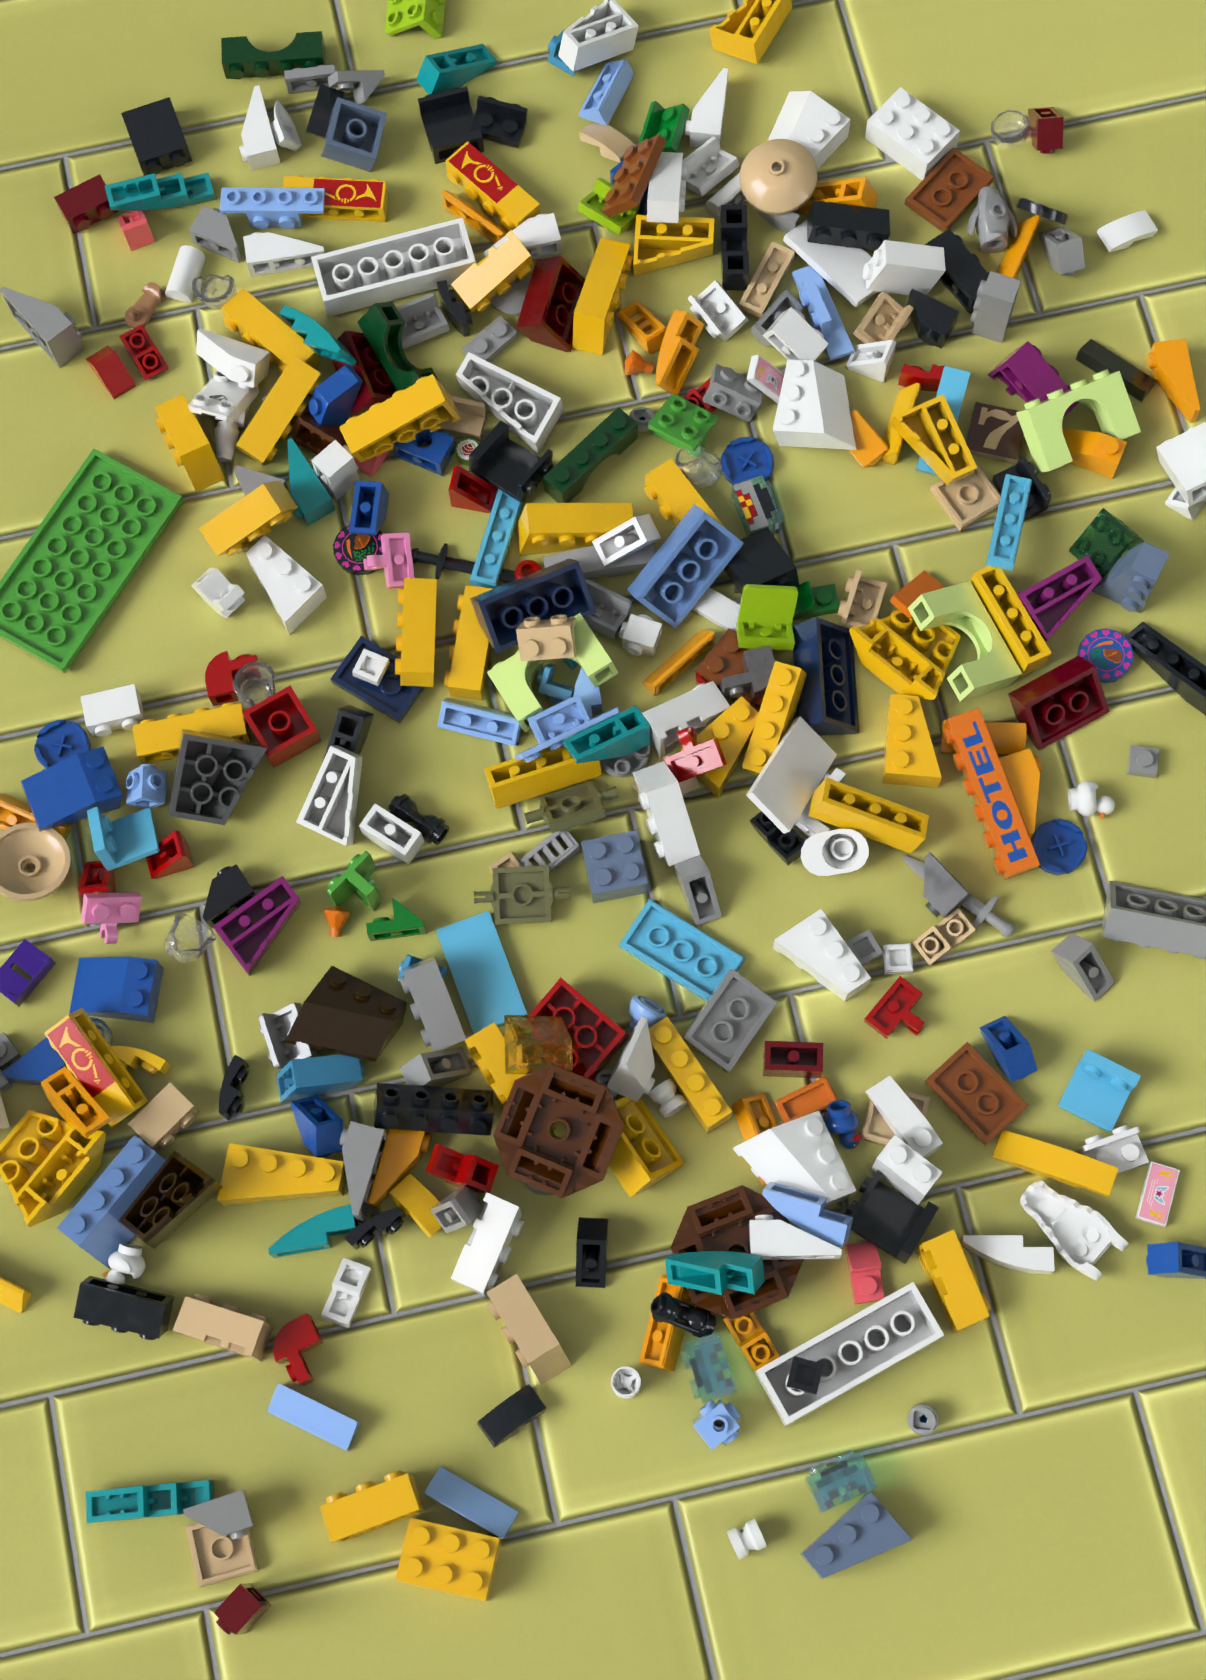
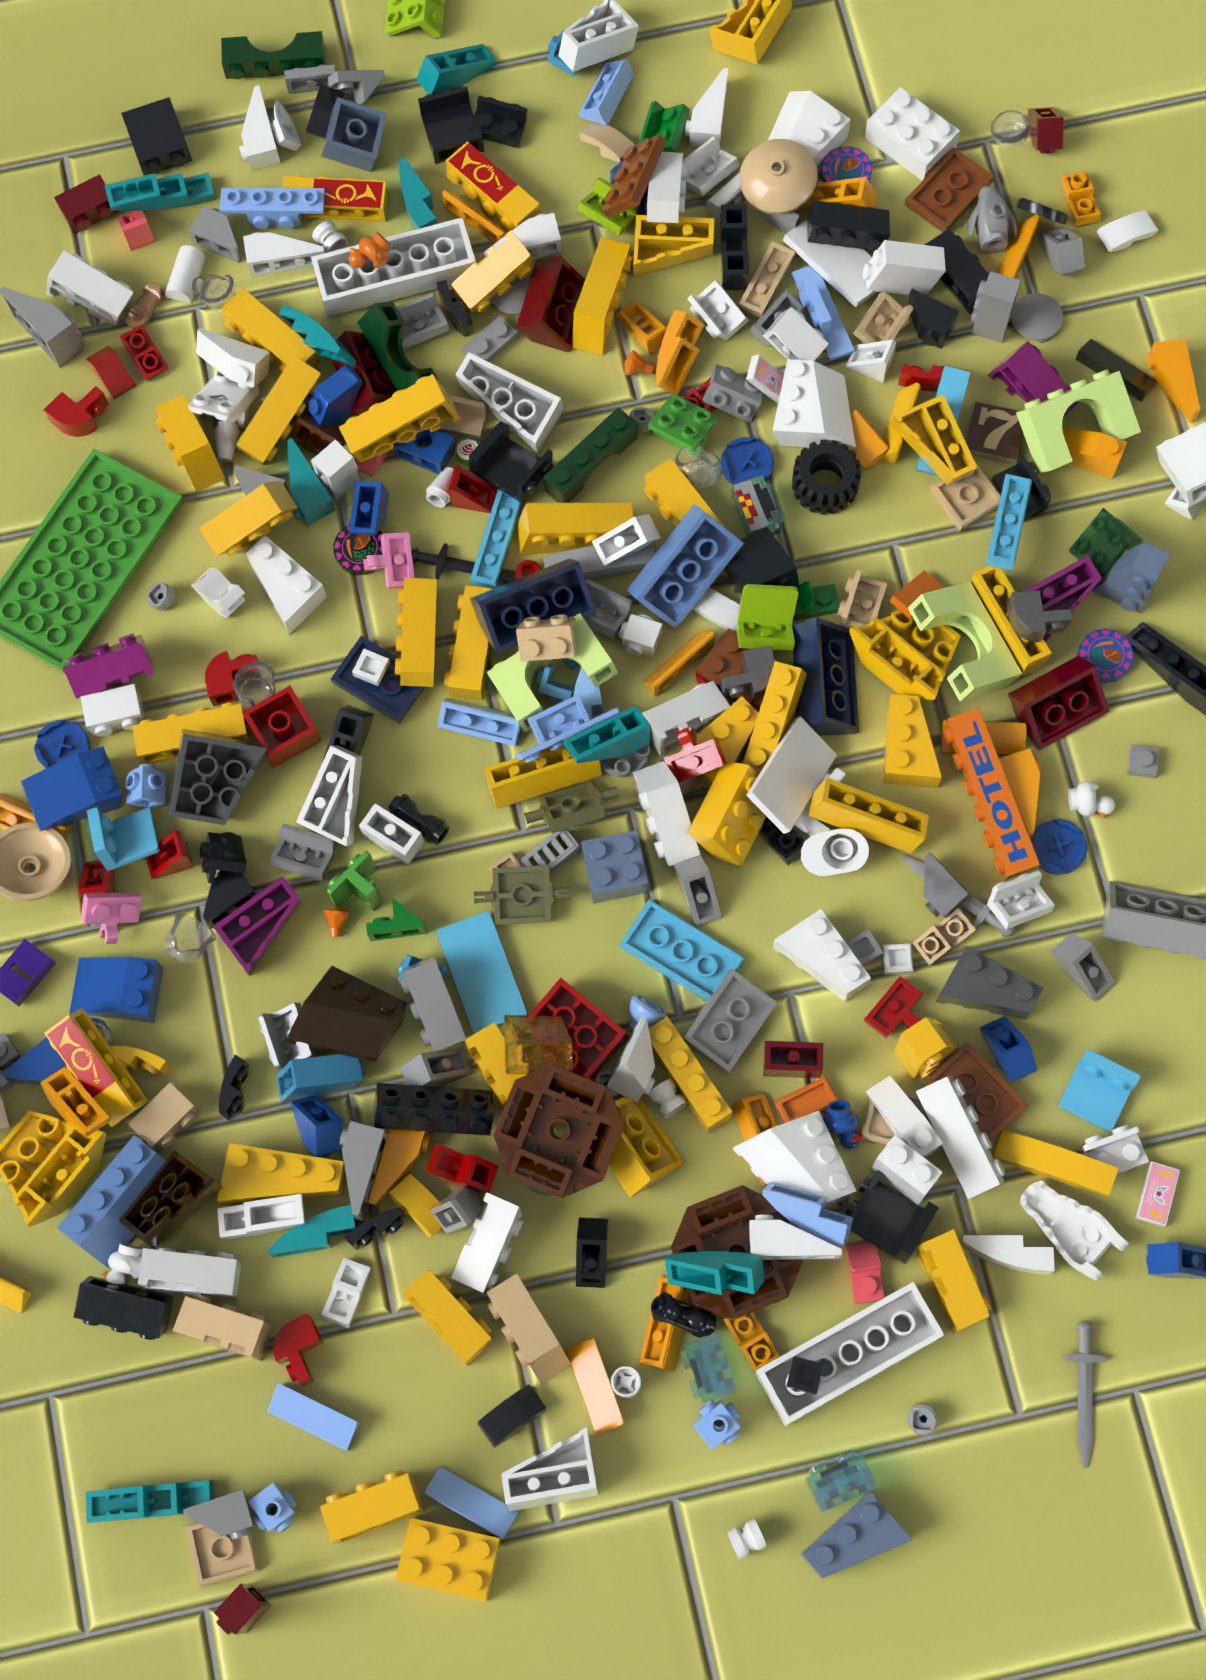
(77, 418): none -> red brick
(89, 288): none -> white wedge
(108, 665): none -> magenta wedge
(160, 596): none -> light grey tile
(189, 1272): none -> white wedge
(222, 853): none -> black bracket
(260, 1217): none -> white slope
(264, 1503): none -> light blue brick
(303, 852): none -> light grey bracket
(327, 236): none -> white wheel
(373, 247): none -> orange animal
(416, 197): none -> teal slope
(438, 491): none -> white cone
(449, 1316): none -> yellow wedge
(553, 1476): none -> white wedge
(595, 1386): none -> slope
(727, 817): none -> yellow brick
(832, 458): none -> black tyre
(845, 164): none -> tile
(924, 1047): none -> yellow wedge
(960, 1136): none -> white brick
(989, 987): none -> dark grey wedge
(1020, 900): none -> white bracket
(1030, 620): none -> flat silver brick
(1037, 317): none -> light grey dish
(1080, 199): none -> light orange slope
(1085, 1398): none -> light grey sword

